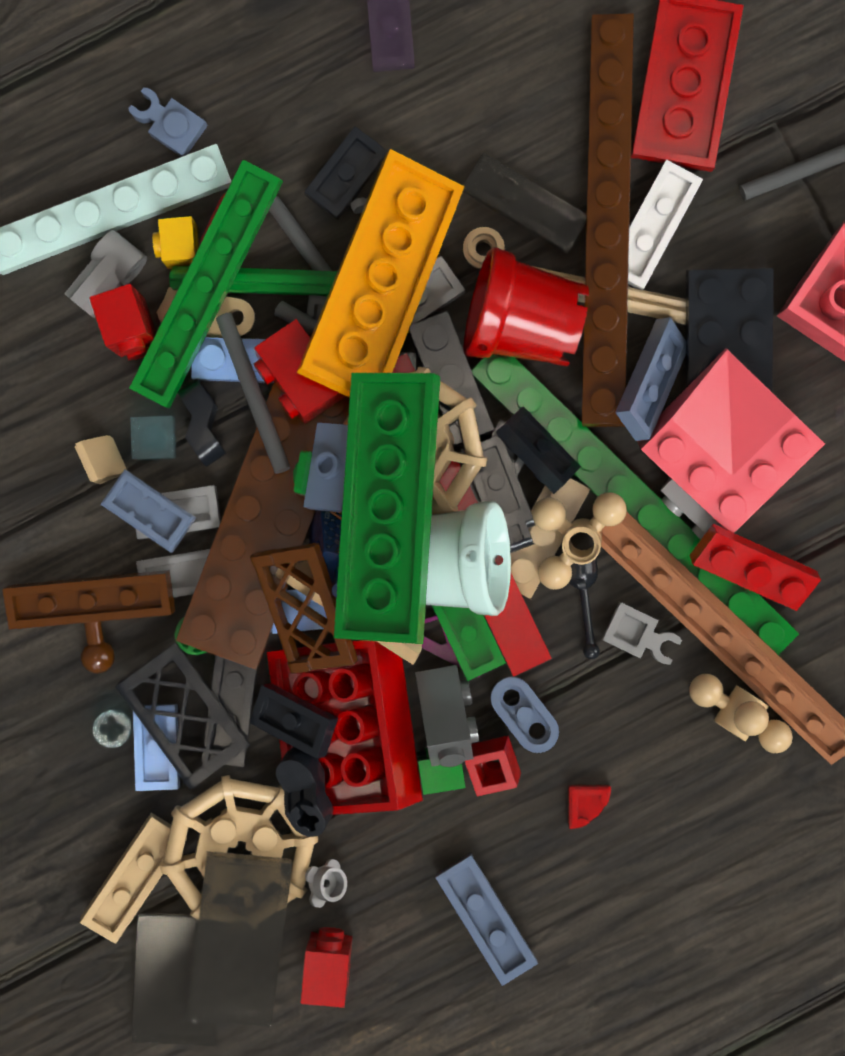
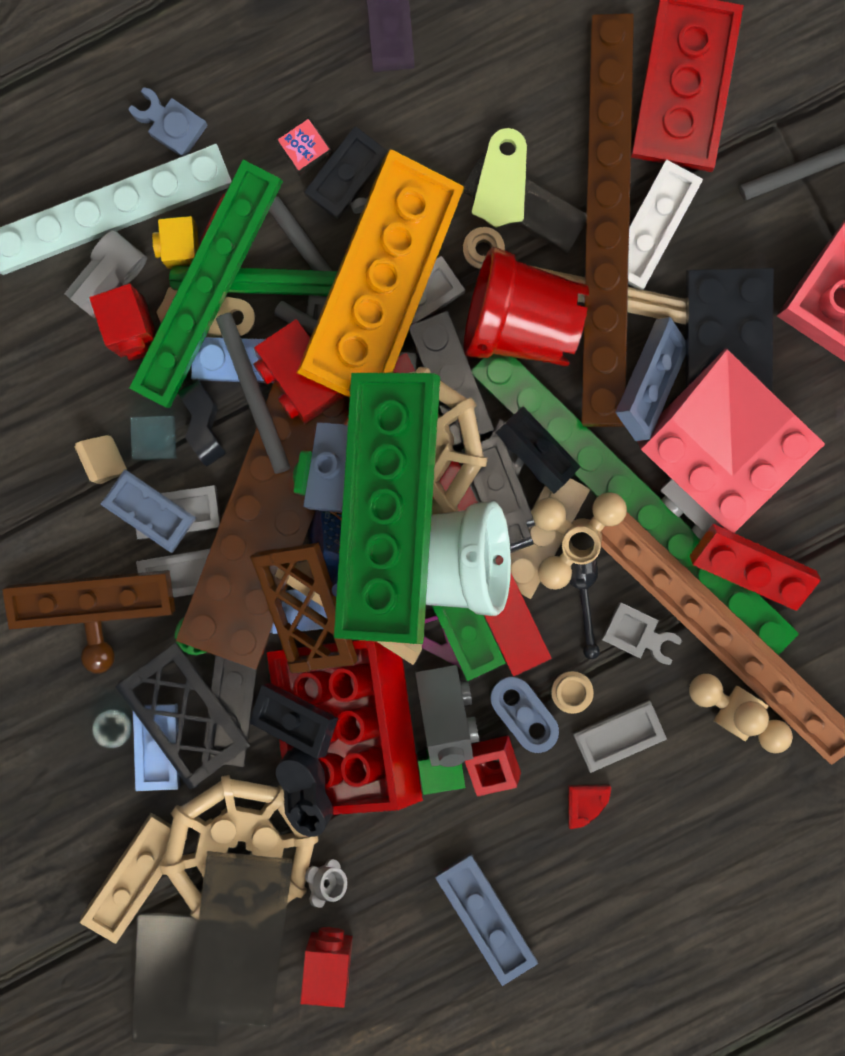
(304, 146): none -> tile
(502, 181): none -> yellowish green piece
(572, 692): none -> tan plate
(619, 736): none -> light grey tile

